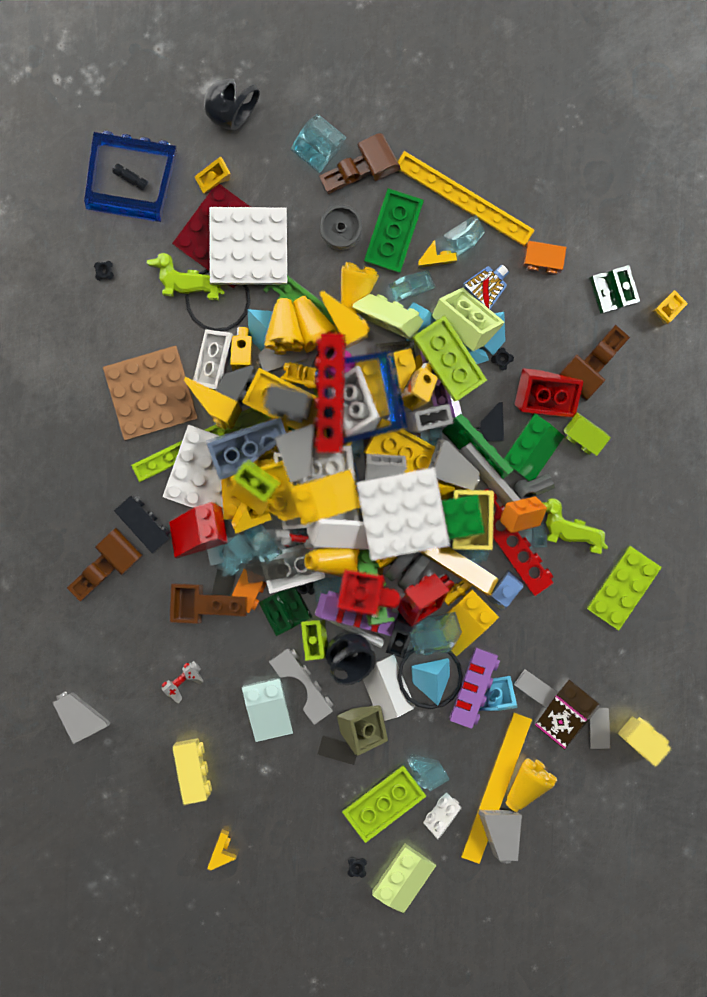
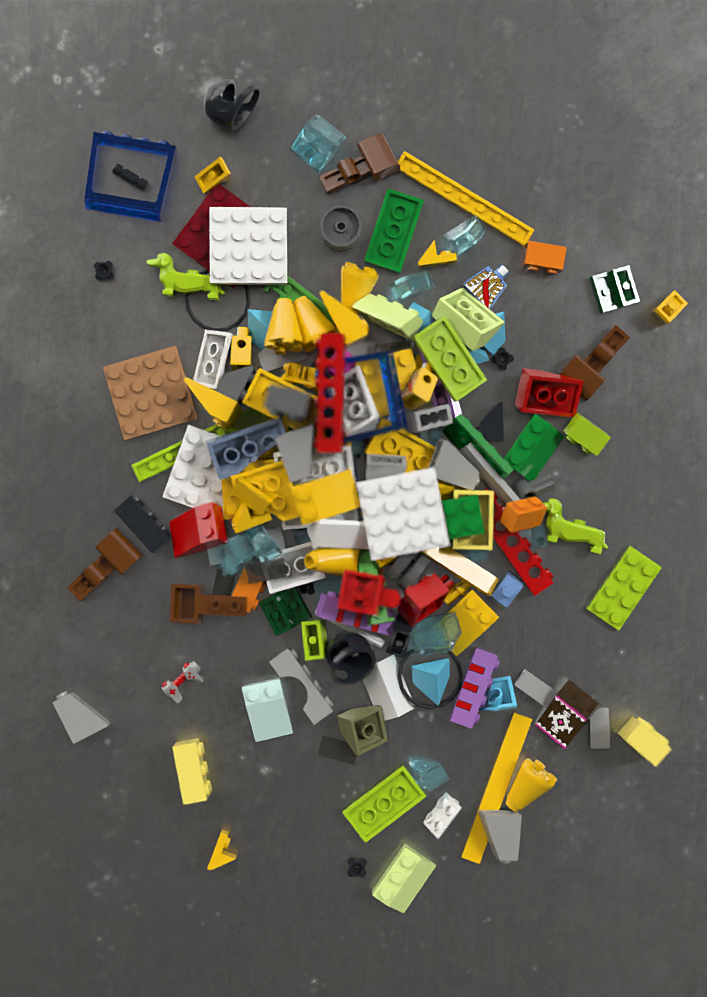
(256, 480): lime brick -> none
(285, 538): light grey piece -> none

